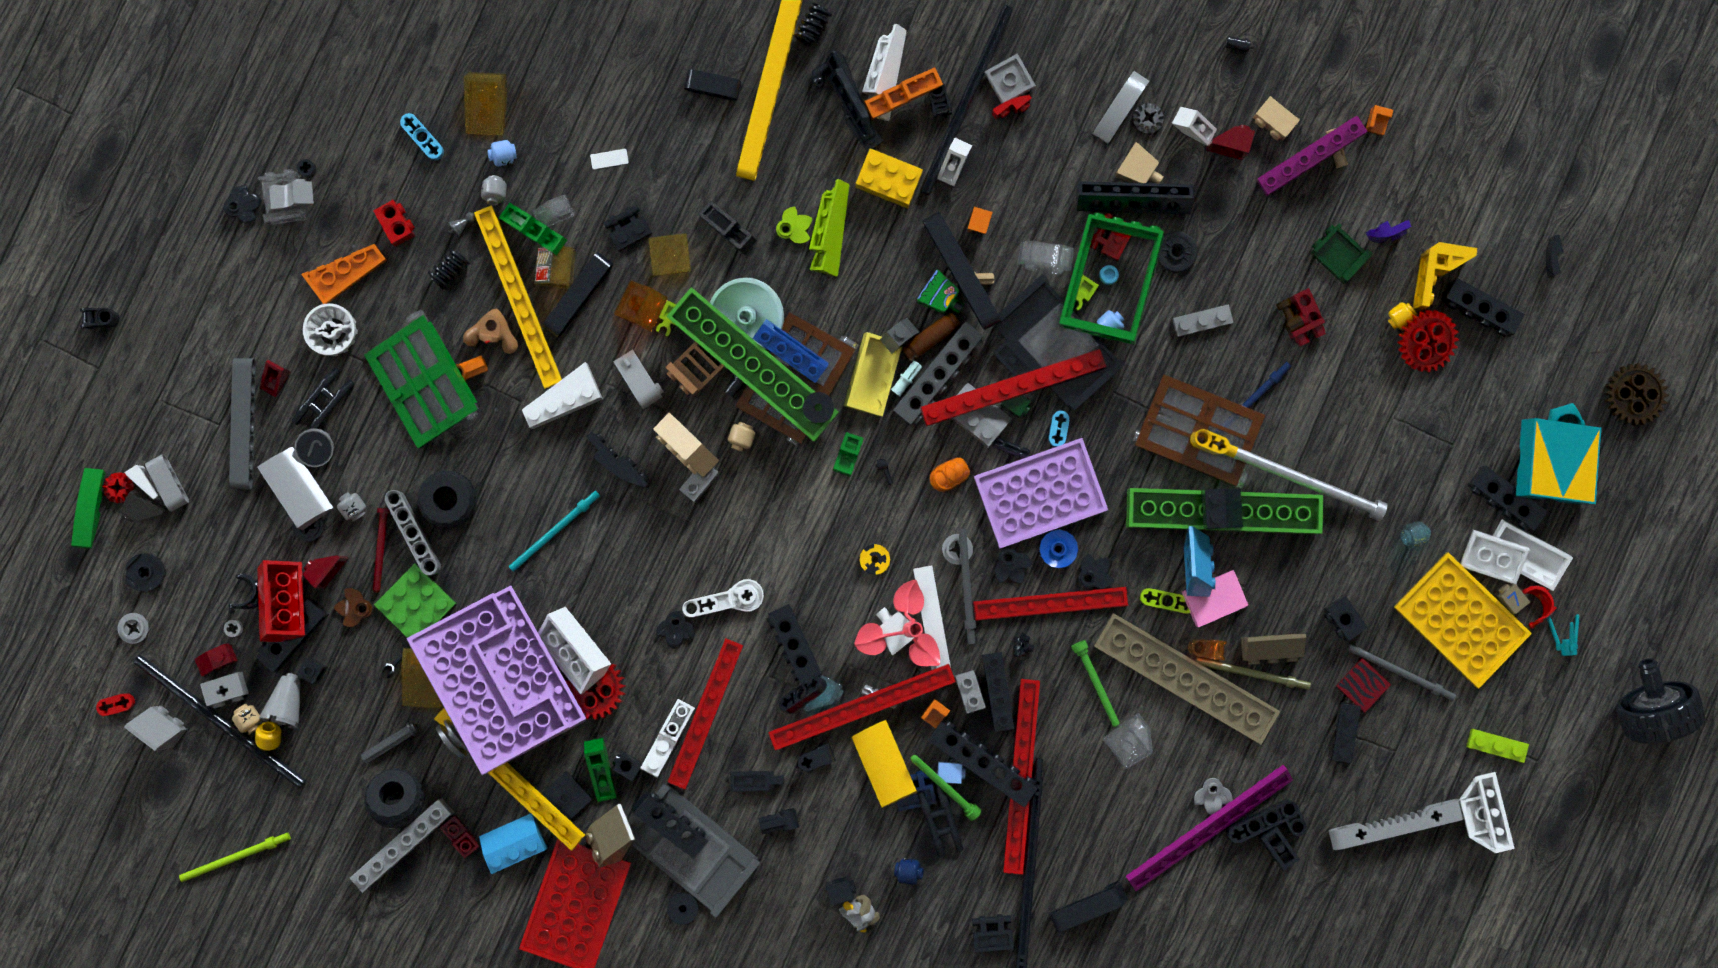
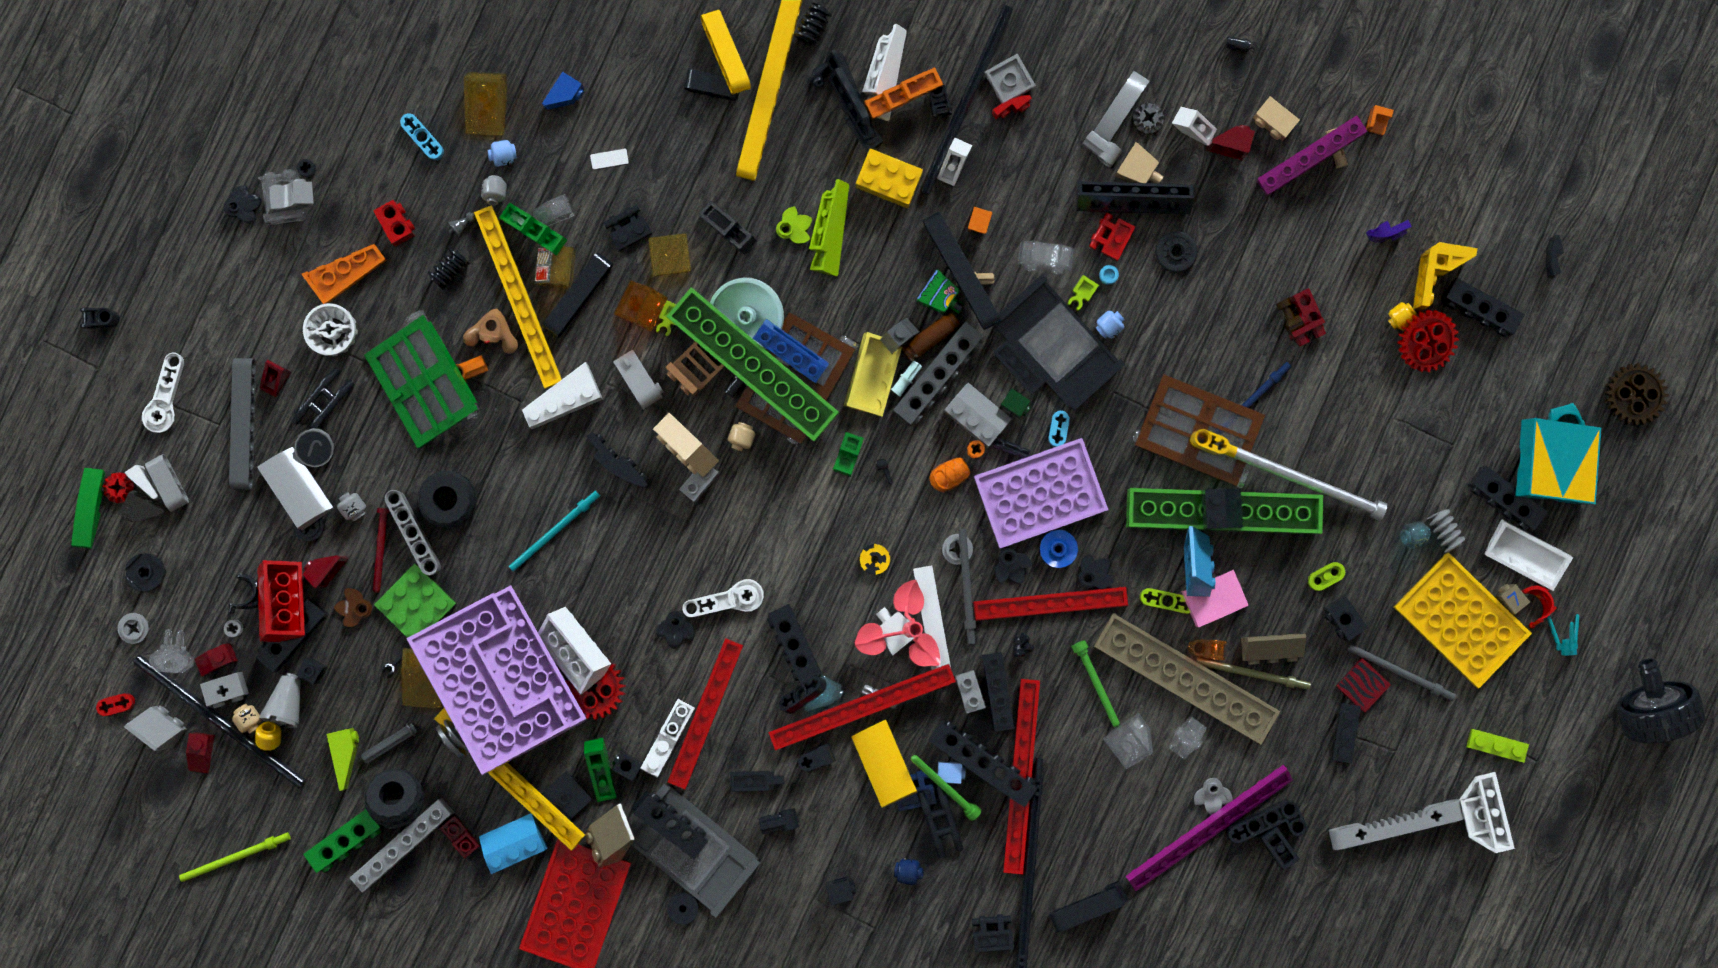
(163, 397): none -> white beam
(174, 654): none -> clear hinge
(199, 751): none -> dark red slope
(316, 855): none -> green brick
(343, 752): none -> lime slope
(564, 92): none -> blue slope
(725, 52): none -> yellow beam
(818, 416): black piece -> none
(860, 912): hair -> none
(935, 713): orange panel -> none
(981, 449): none -> orange bush
(1012, 387): red plate -> none
(1106, 151): none -> light grey piece
(1119, 226): green window -> none
(1187, 737): none -> clear hinge
(1202, 320): light grey plate -> none
(1326, 577): none -> lime plate
(1340, 253): dark green panel -> none
(1446, 530): none -> light grey piece
(1494, 557): white tile -> none

